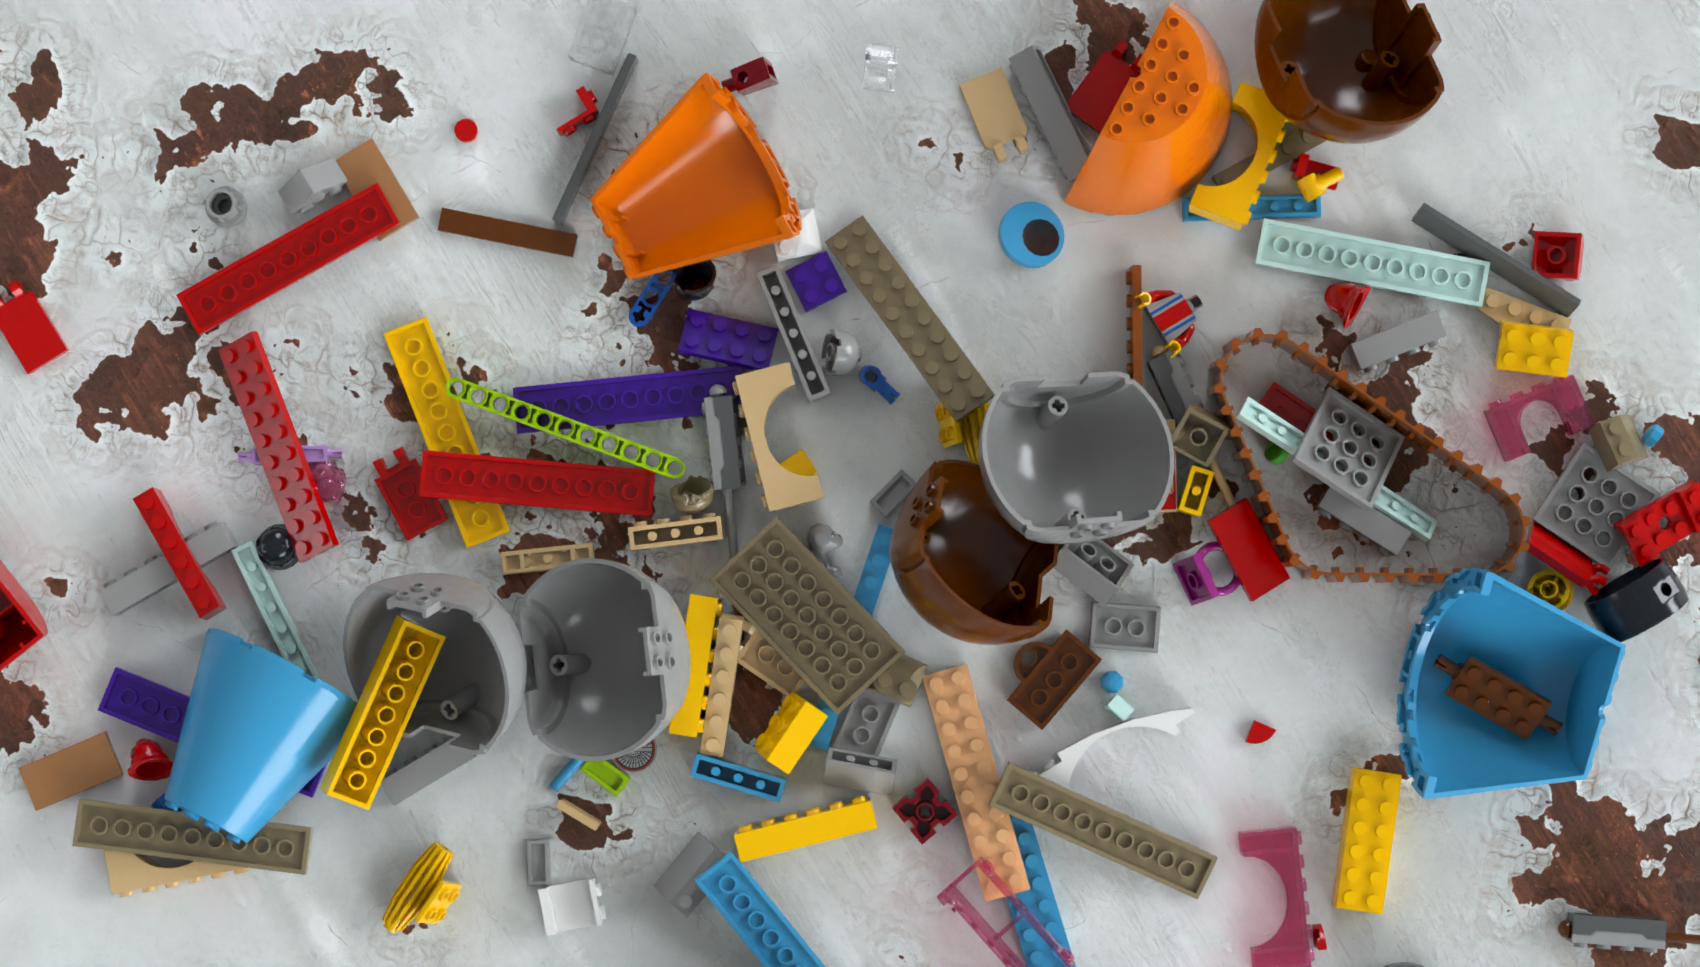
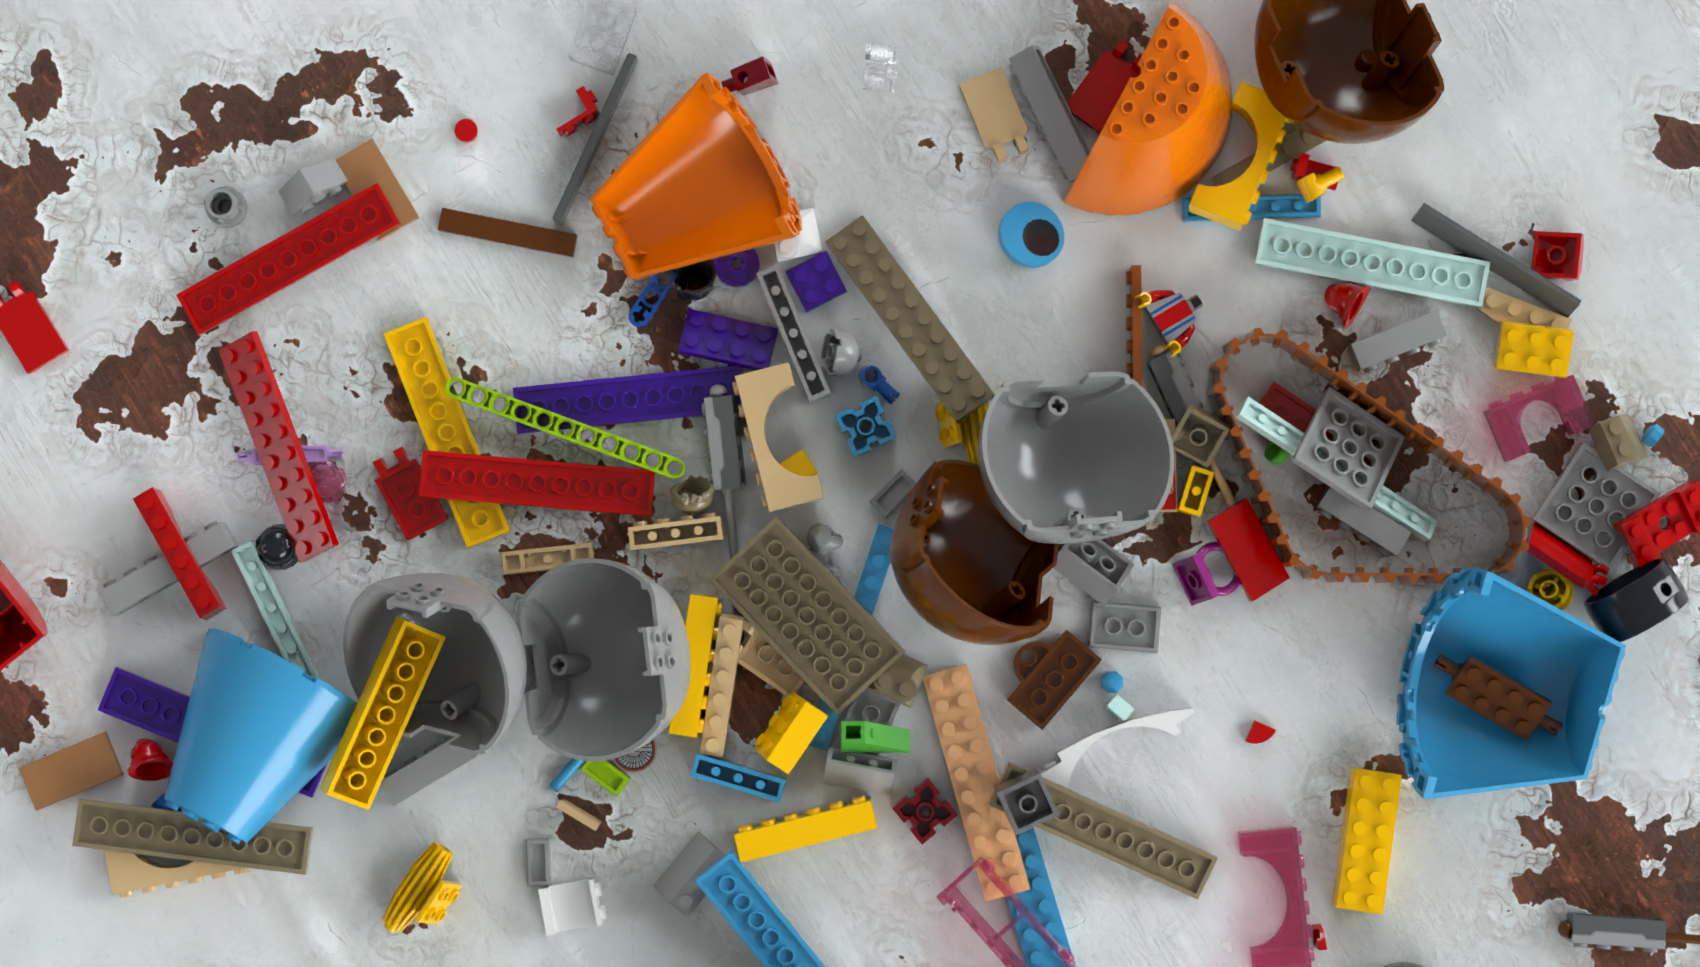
(741, 276): none -> dark purple plate
(852, 421): none -> dark azure brick
(873, 738): none -> bright green slope
(1026, 801): none -> flat silver brick

